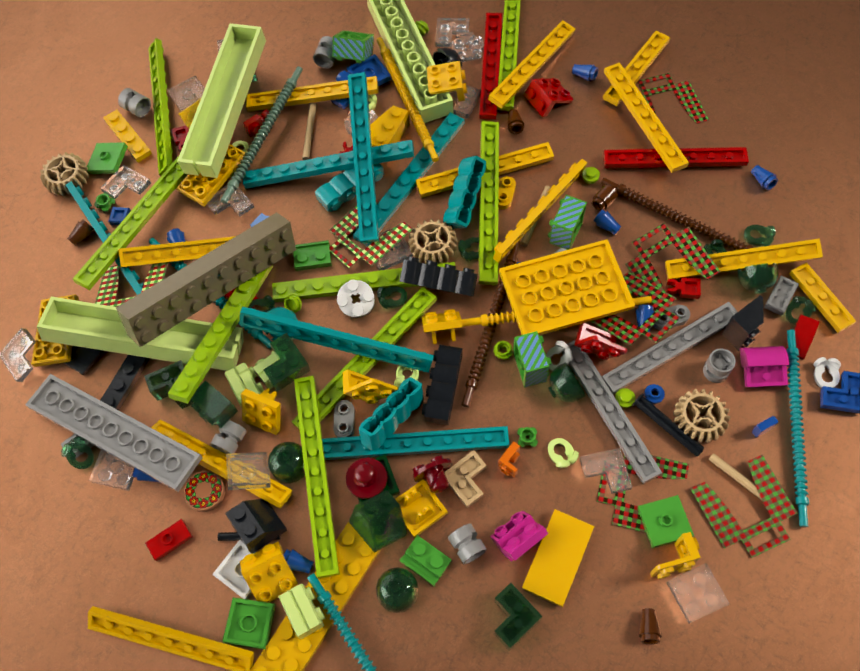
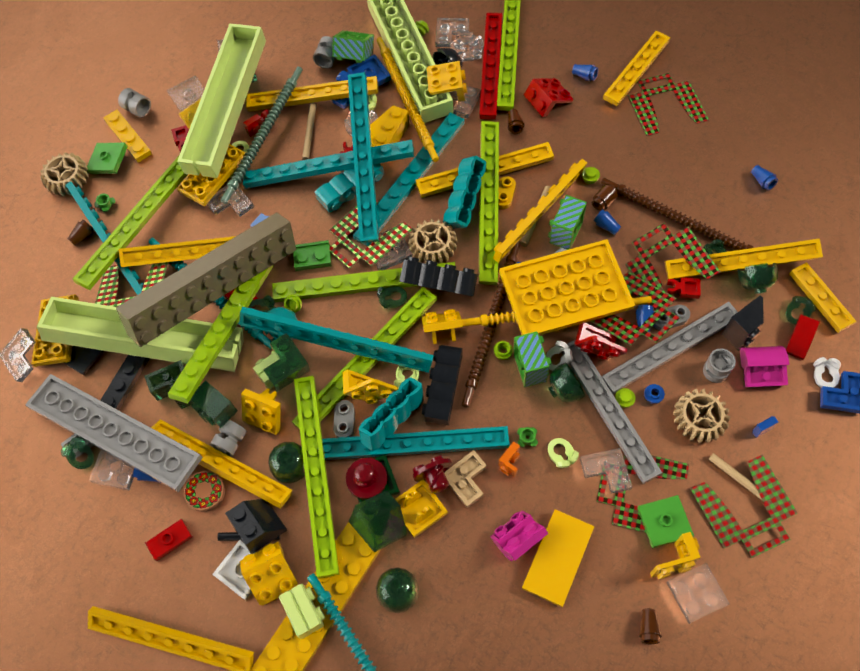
(118, 214): blue tile -> none
(124, 179): clear plate -> none
(160, 106): lime plate -> none
(175, 235): blue cone -> none
(243, 378): yellowish green brick -> none
(247, 470): clear tile -> none
(249, 623): bright green plate -> none
(297, 561): blue cone -> none
(366, 296): white plate -> none
(425, 560): bright green plate -> none
(463, 245): clear green piece -> none
(467, 544): light grey wheel -> none
(520, 613): clear green brick -> none
(531, 64): yellow plate -> none
(646, 118): yellow plate -> none
(668, 425): black axle -> none
(695, 156): red plate -> none
(768, 231): clear green piece -> none
(781, 295): light grey plate -> none
(801, 499): teal hose -> none

